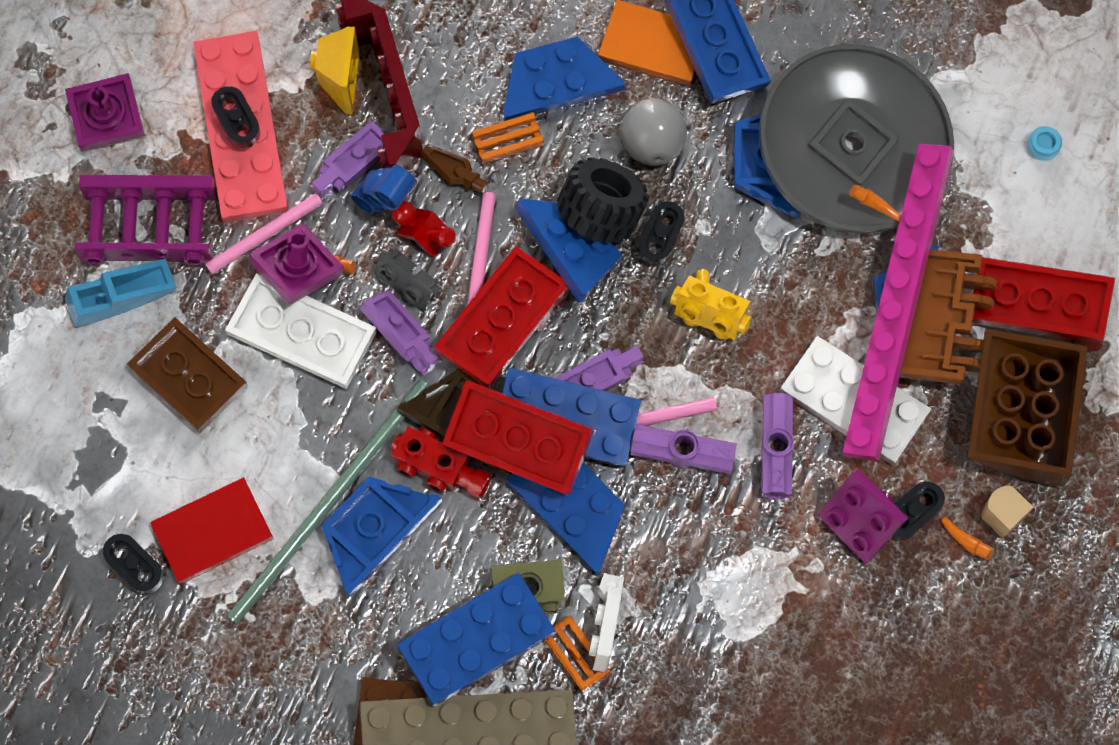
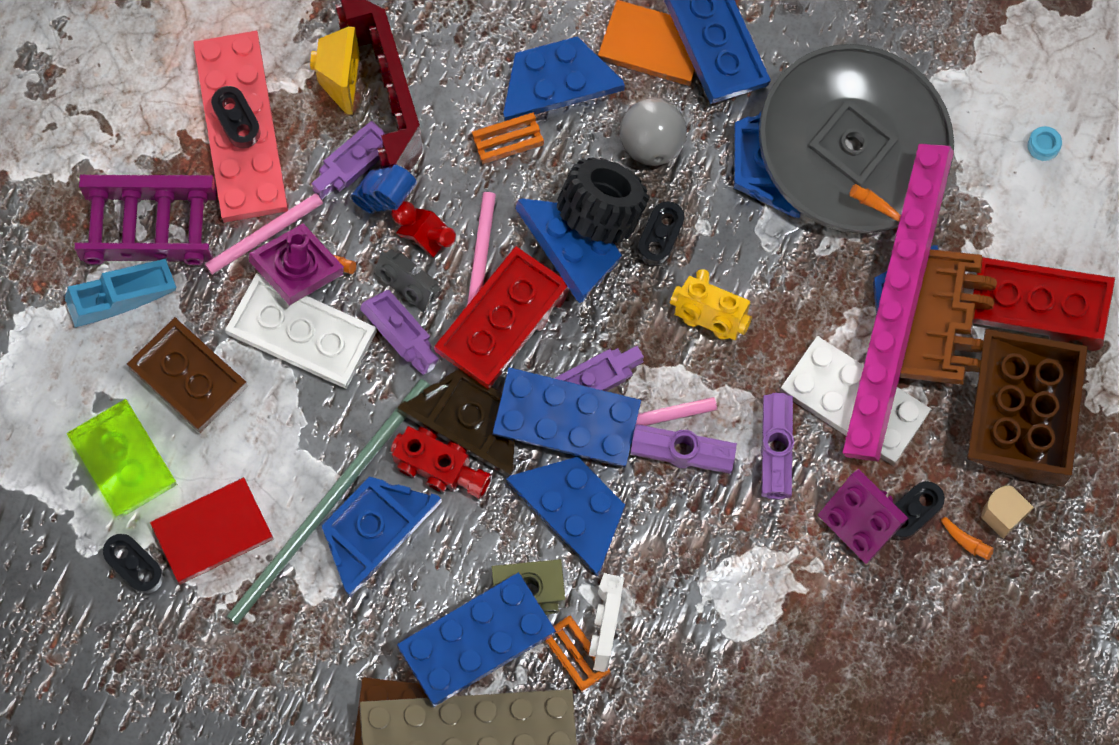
(104, 112): magenta plate -> none
(122, 459): none -> clear neon green tile
(453, 168): reddish brown piece -> none
(518, 437): red hinge -> none

